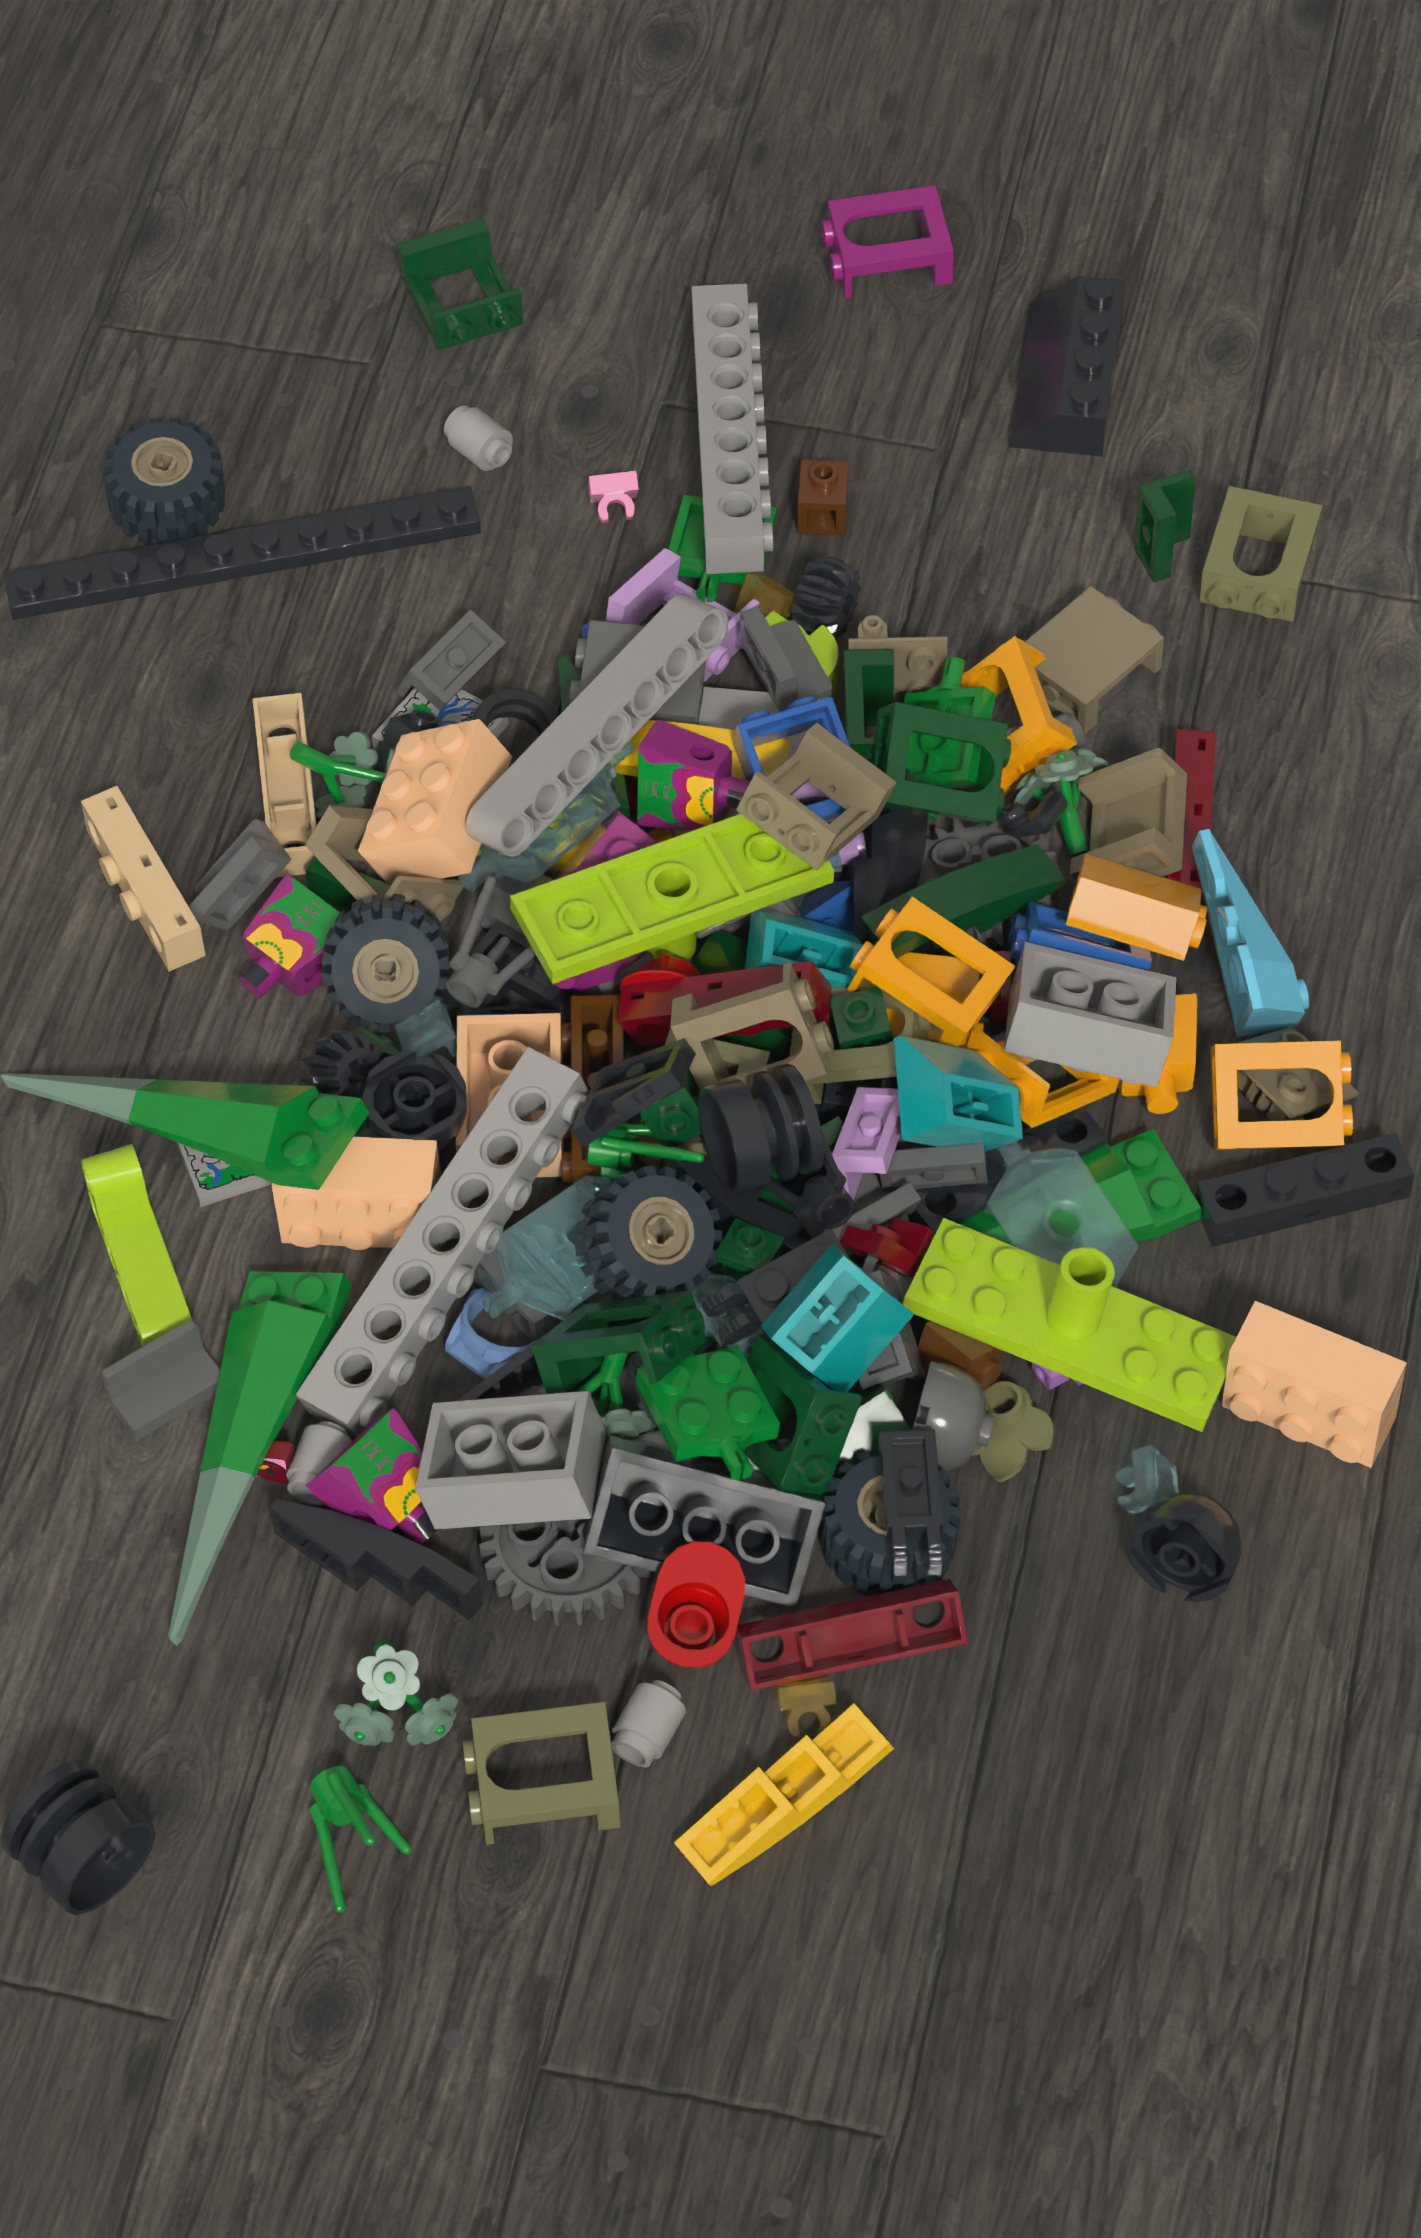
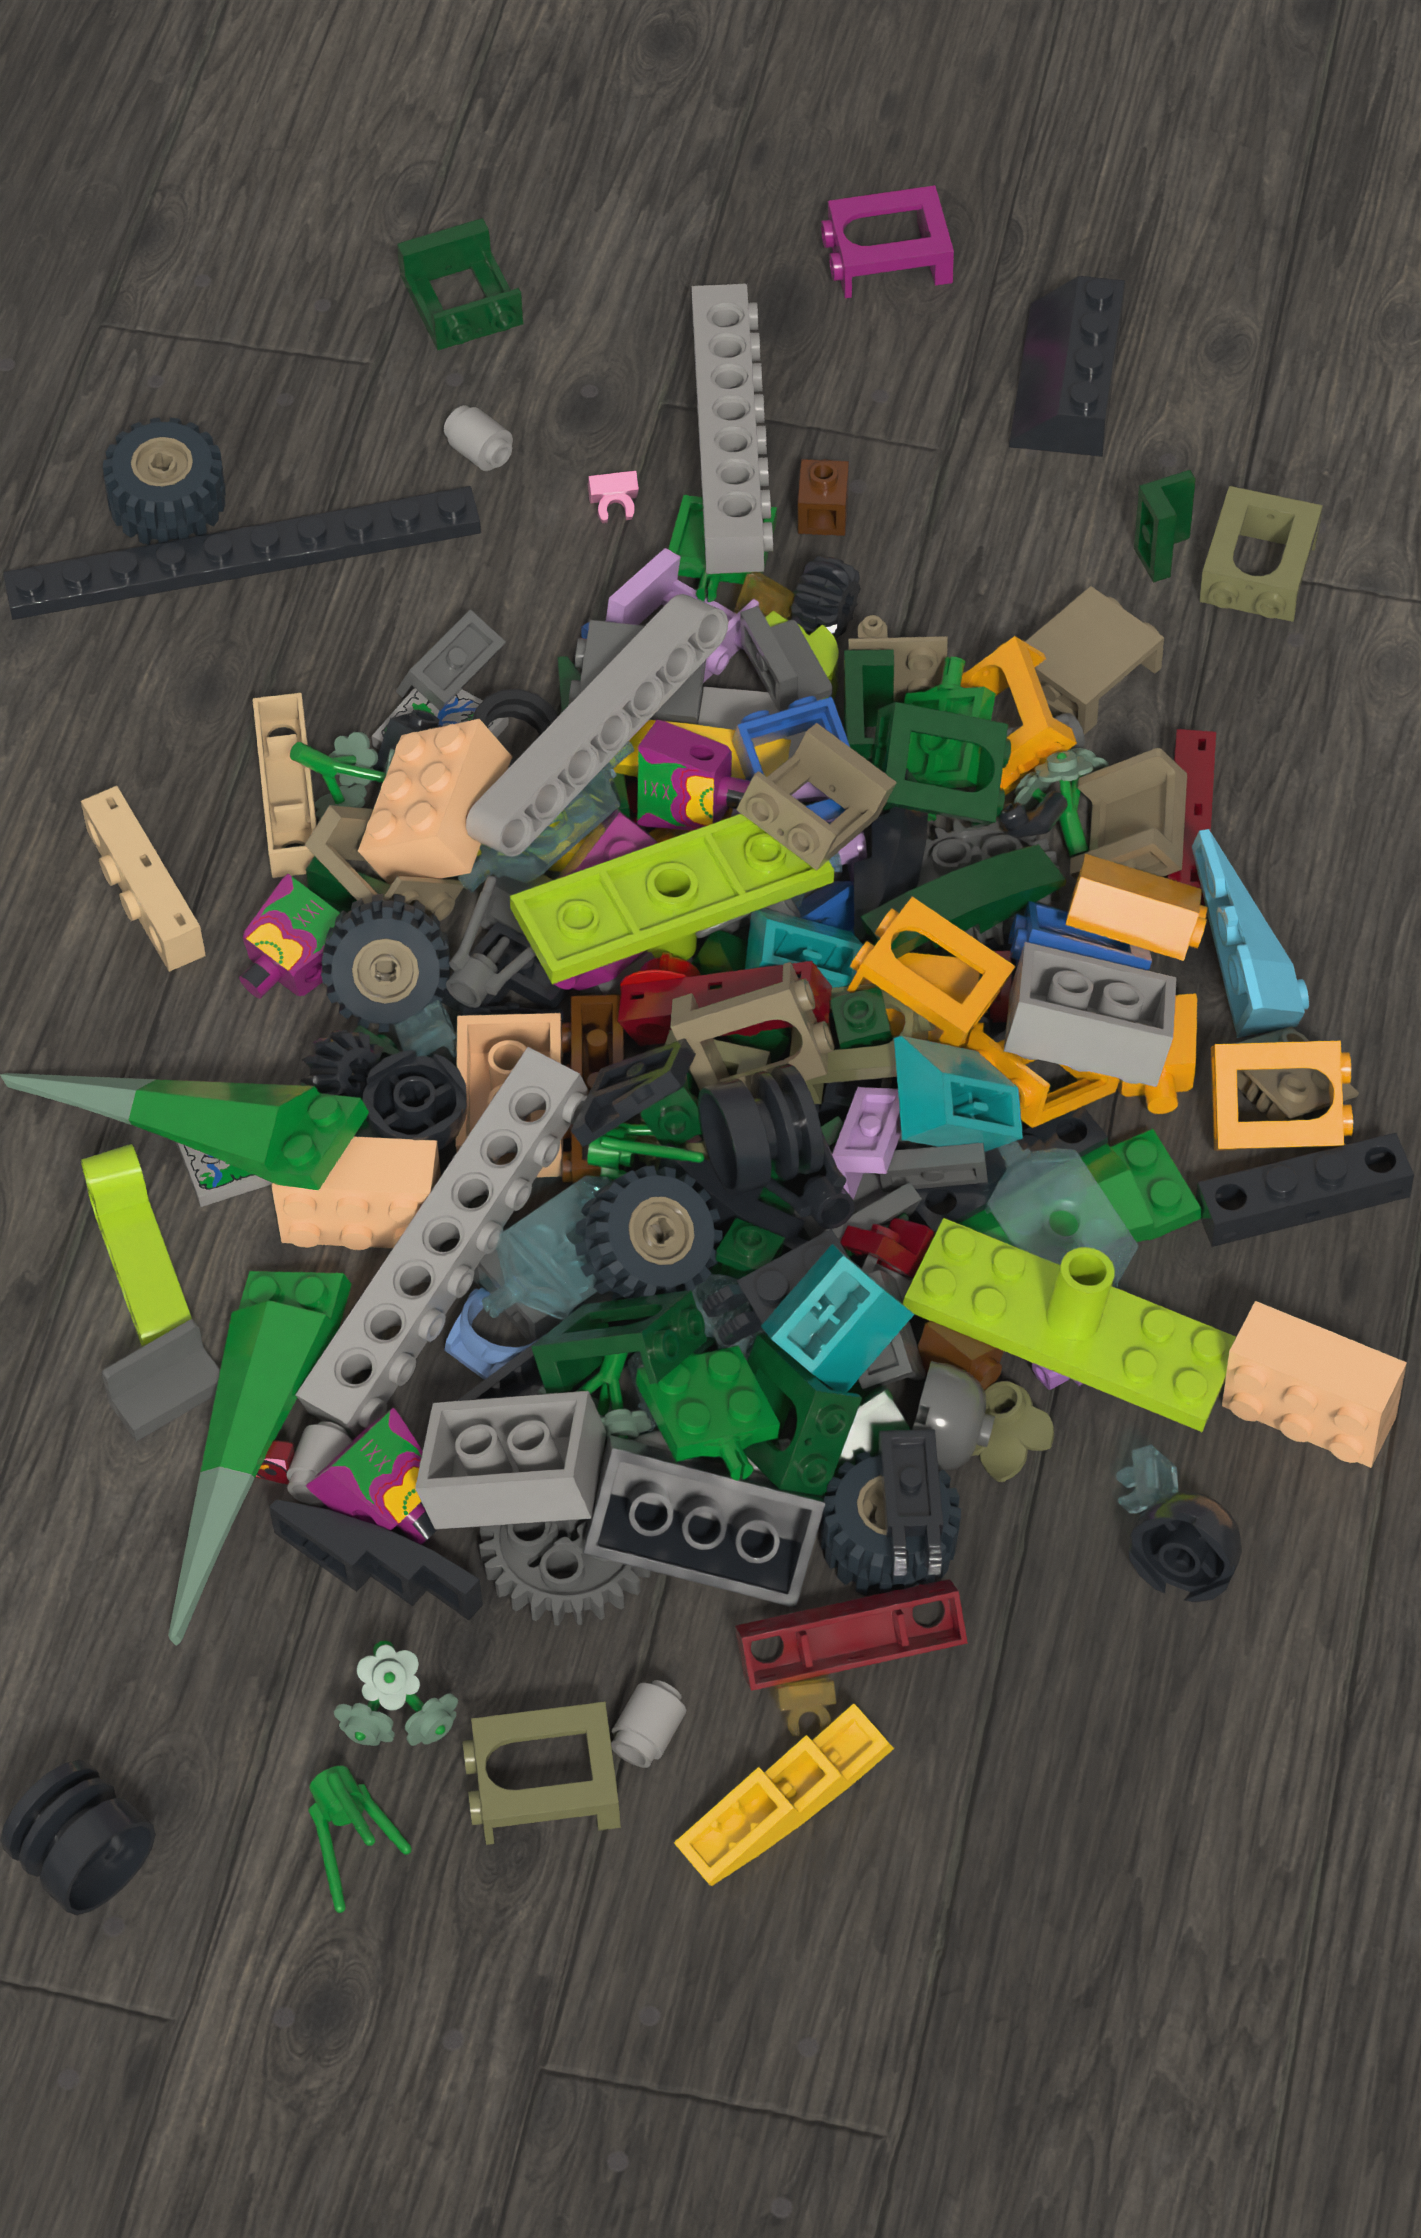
(239, 877): dark grey panel -> none
(696, 1605): red piece -> none

